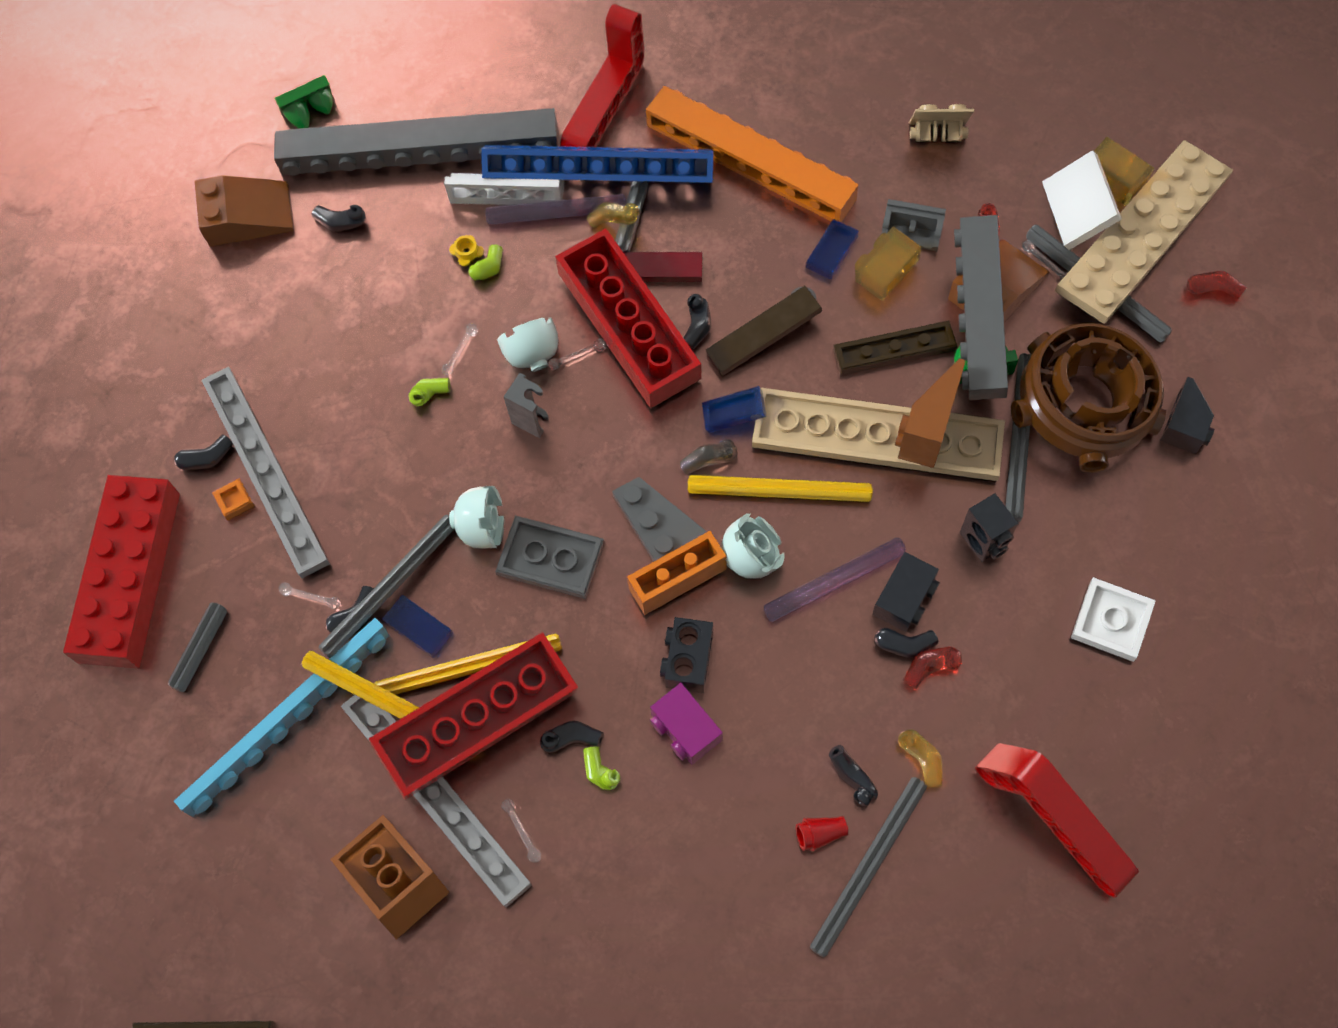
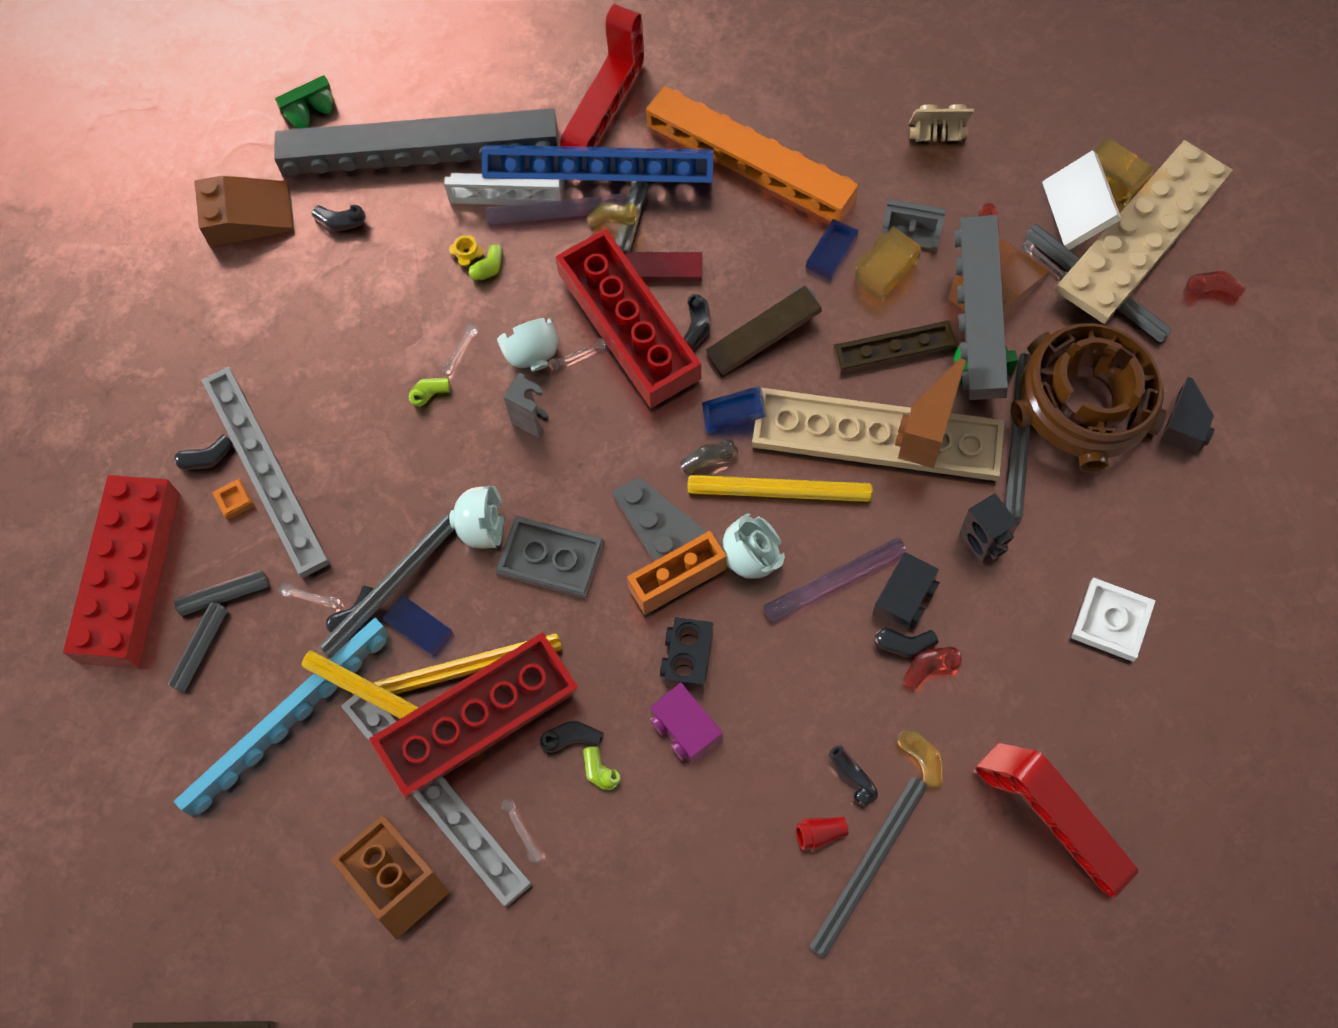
(221, 592): none -> dark grey axle

